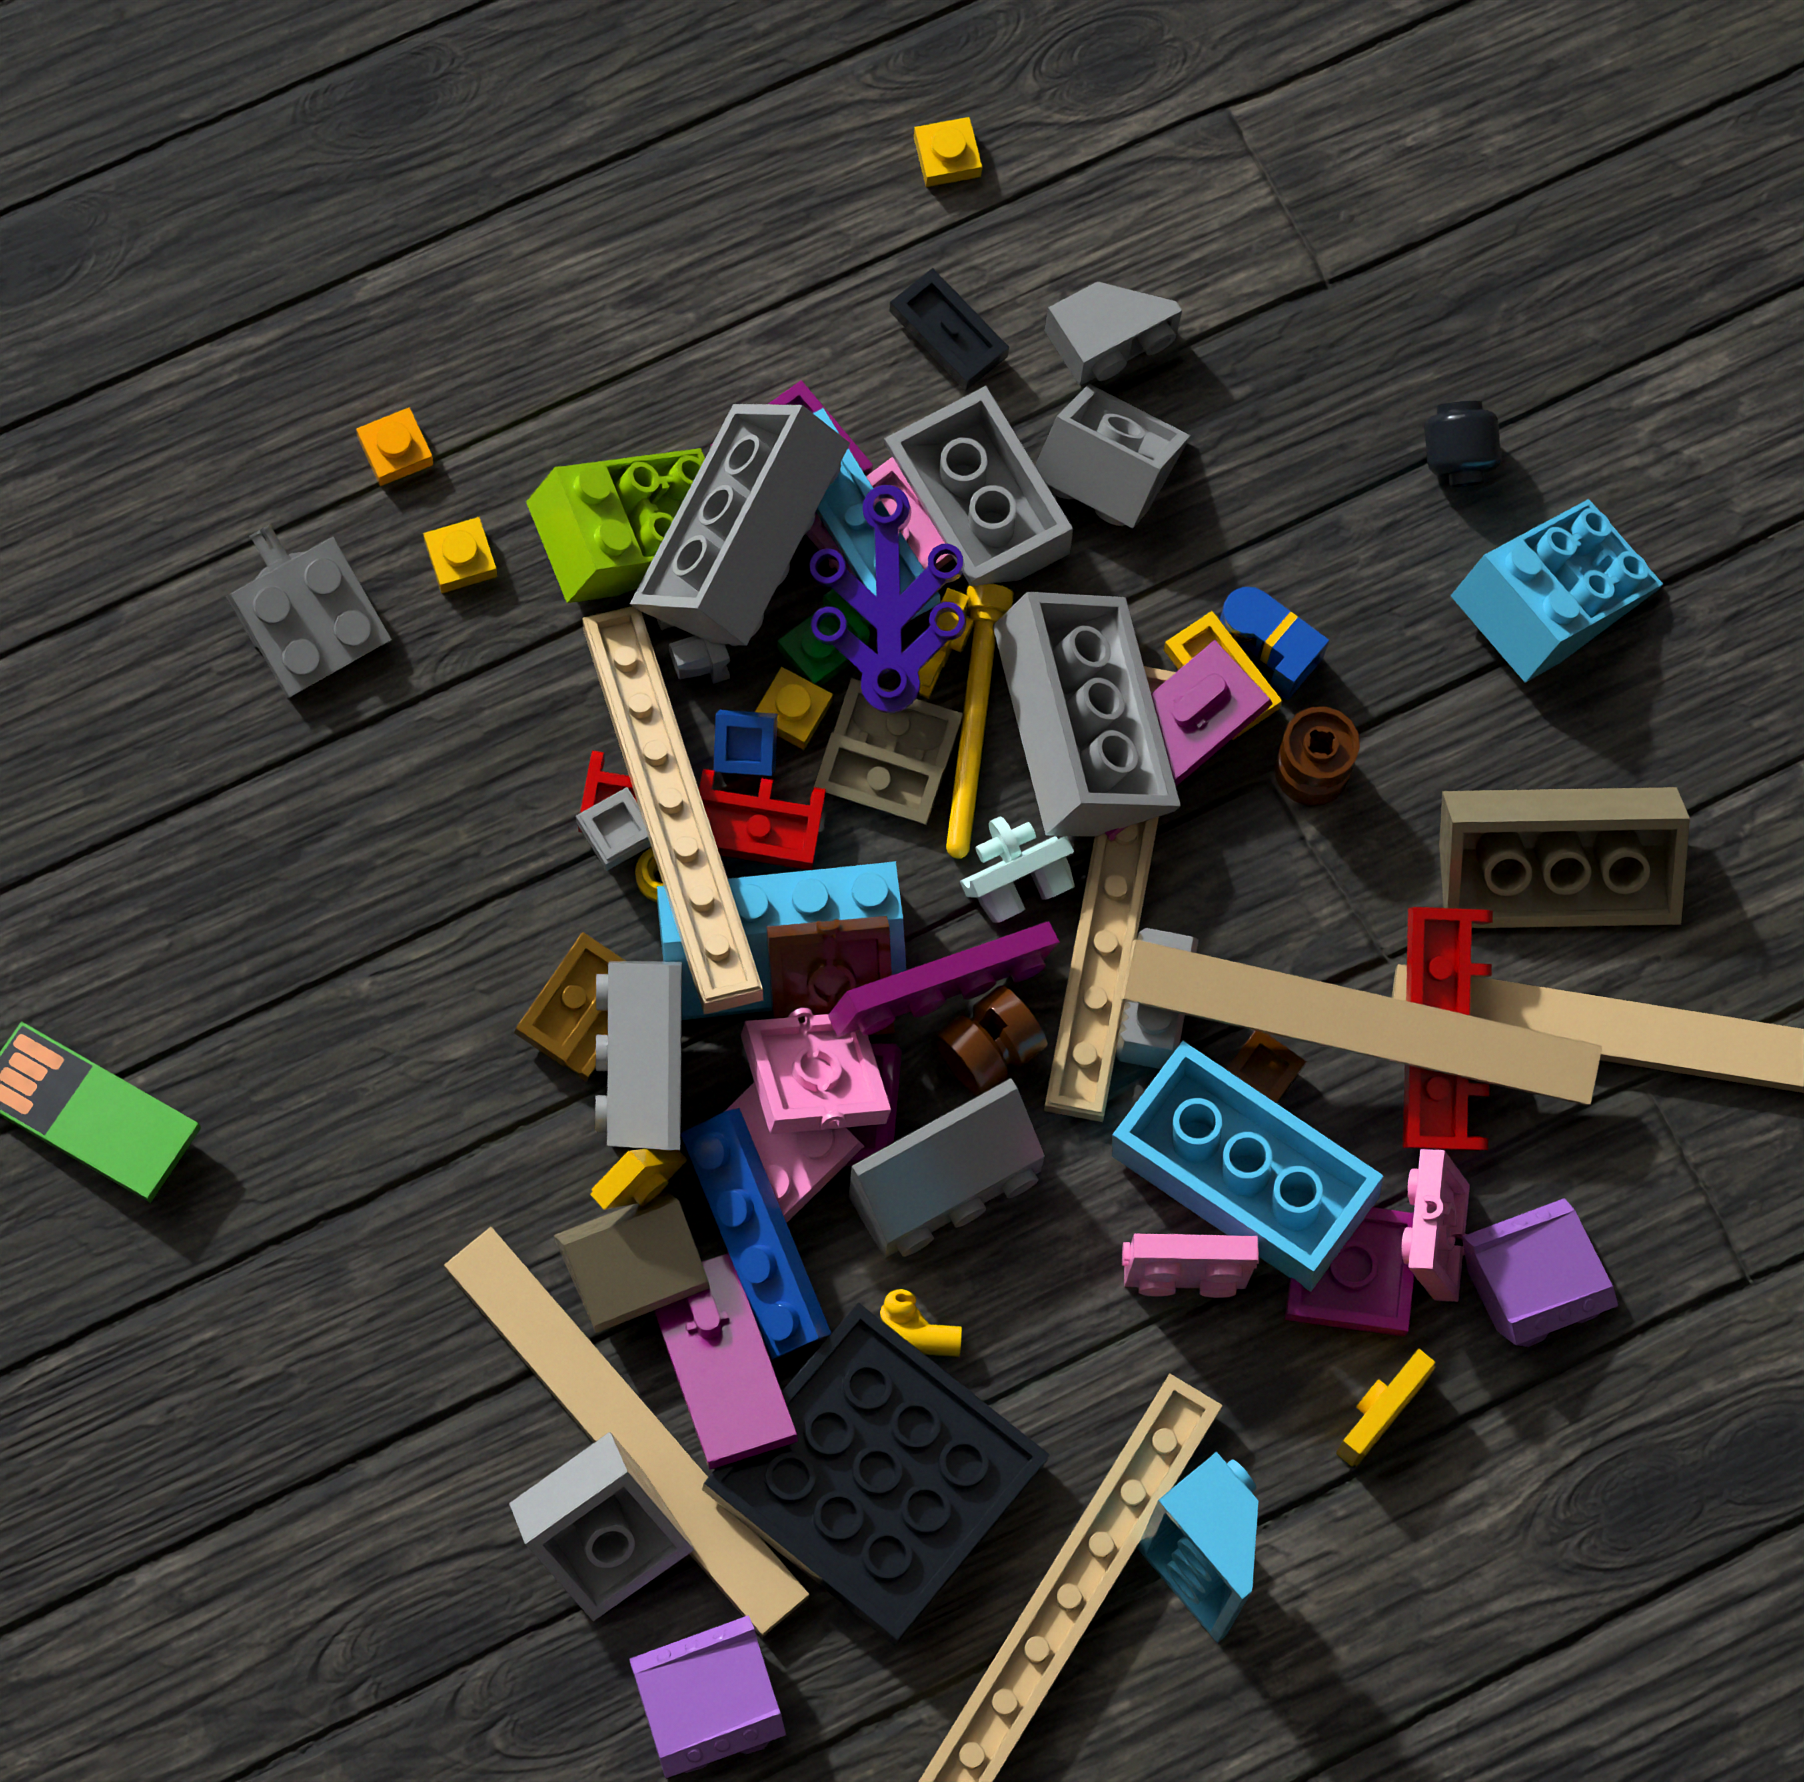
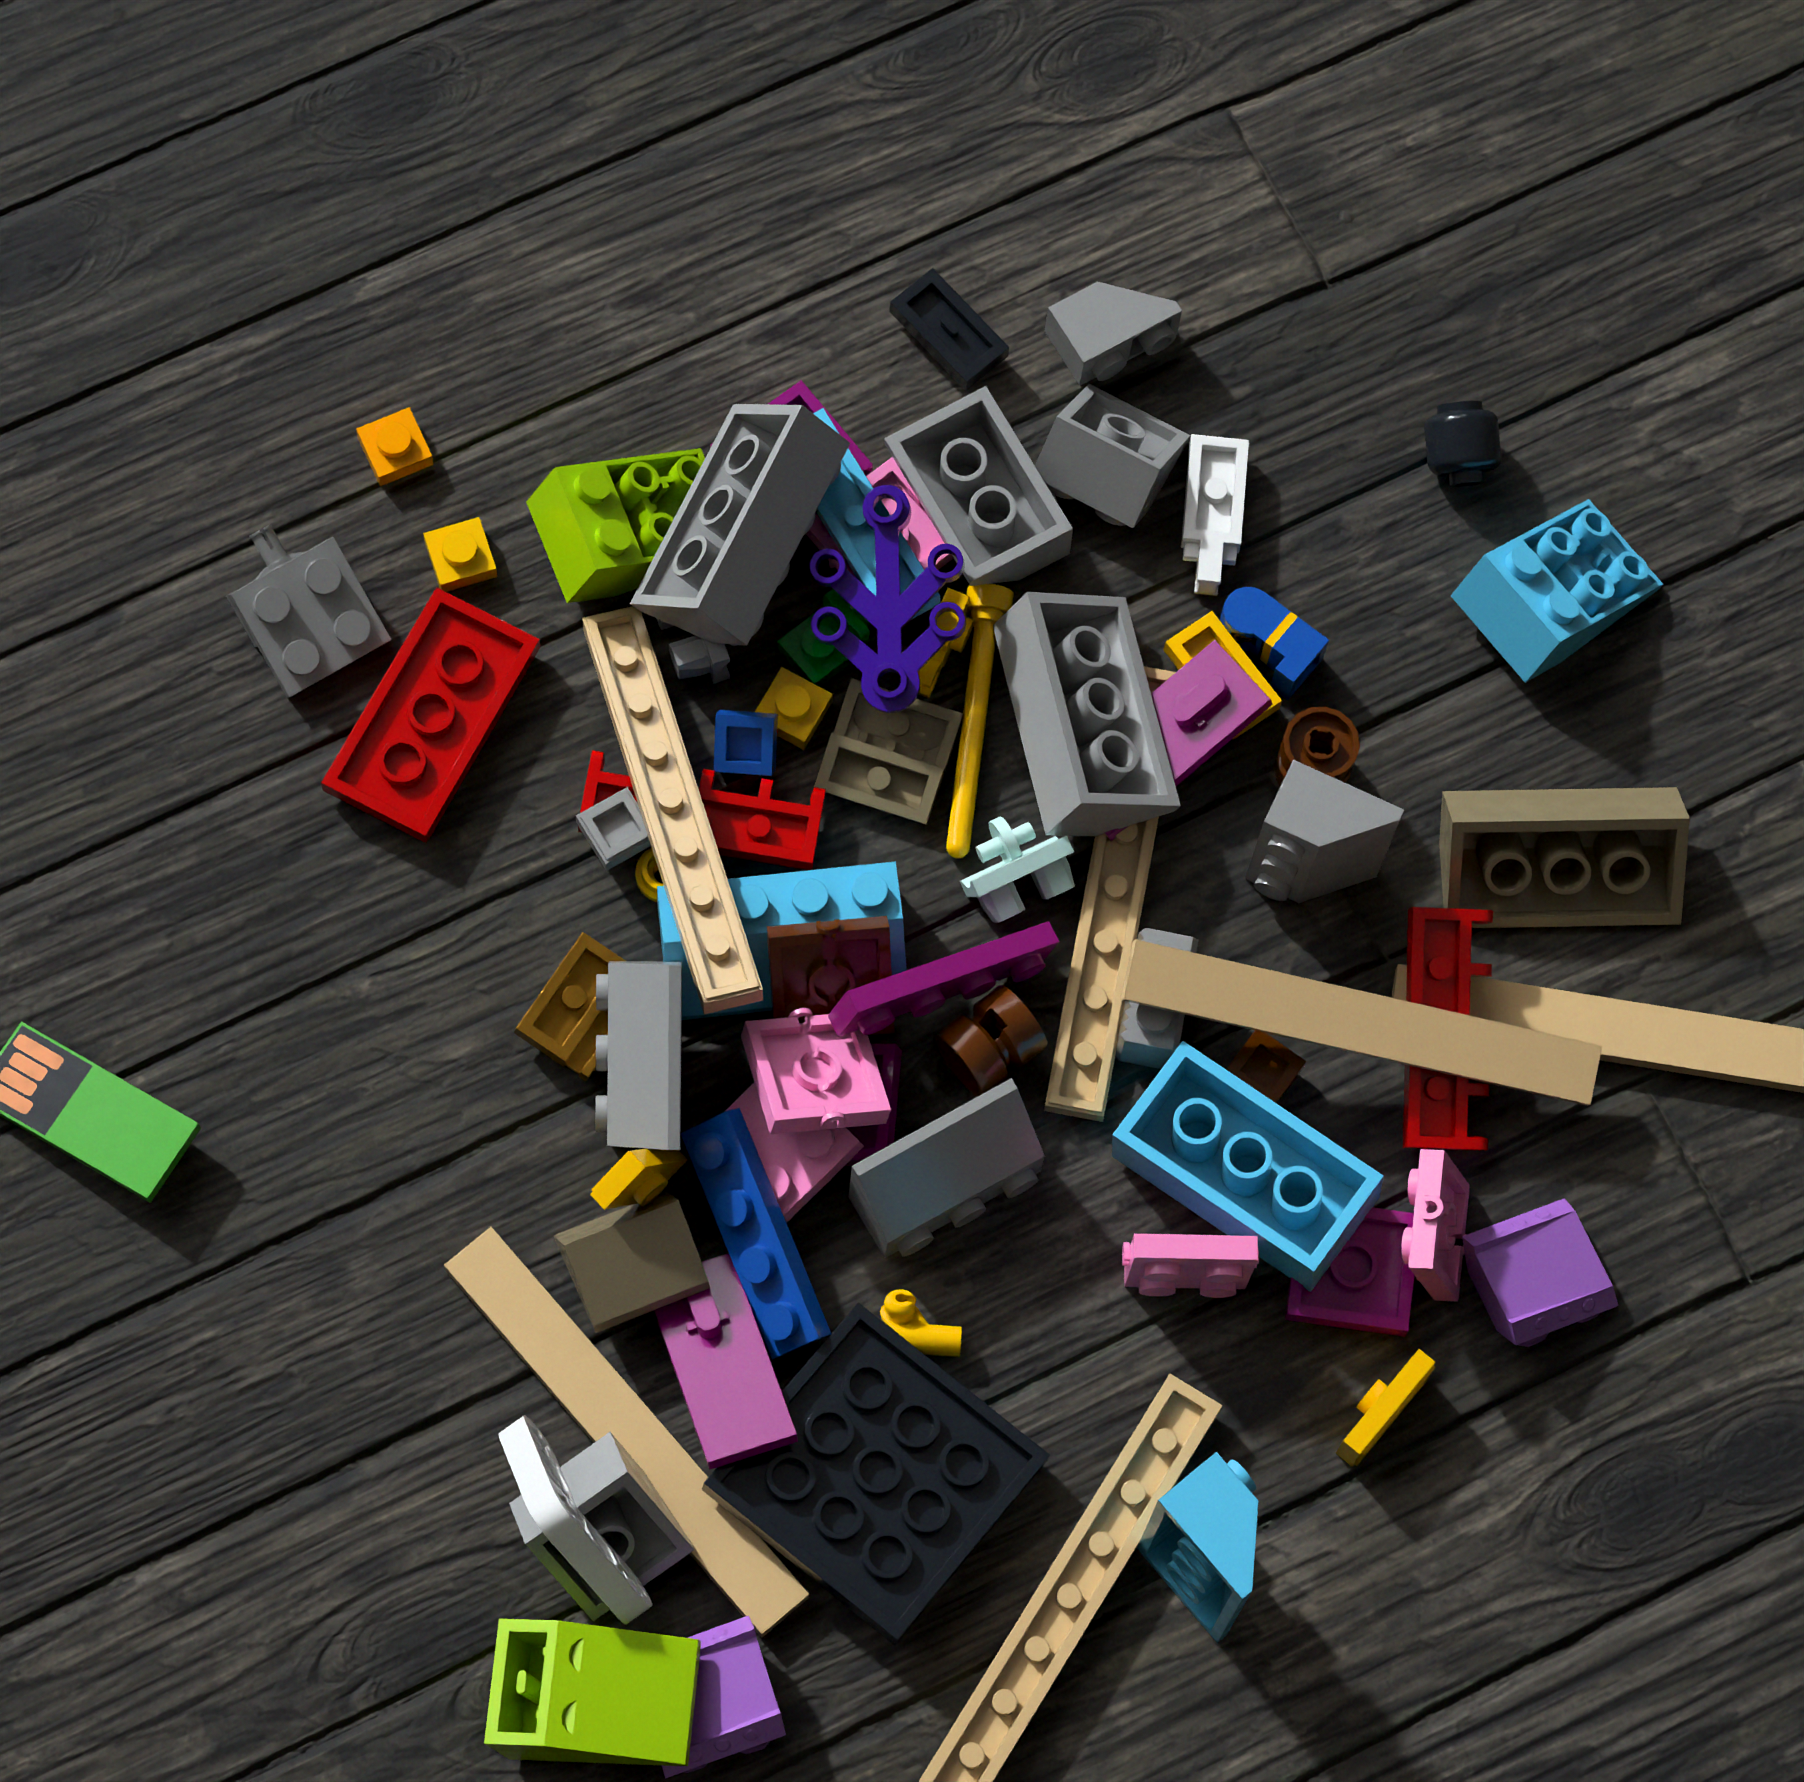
(431, 715): none -> red plate
(565, 1526): none -> white beam
(591, 1694): none -> lime slope
(947, 151): yellow plate -> none
(1213, 507): none -> white hinge
(1320, 837): none -> light grey slope

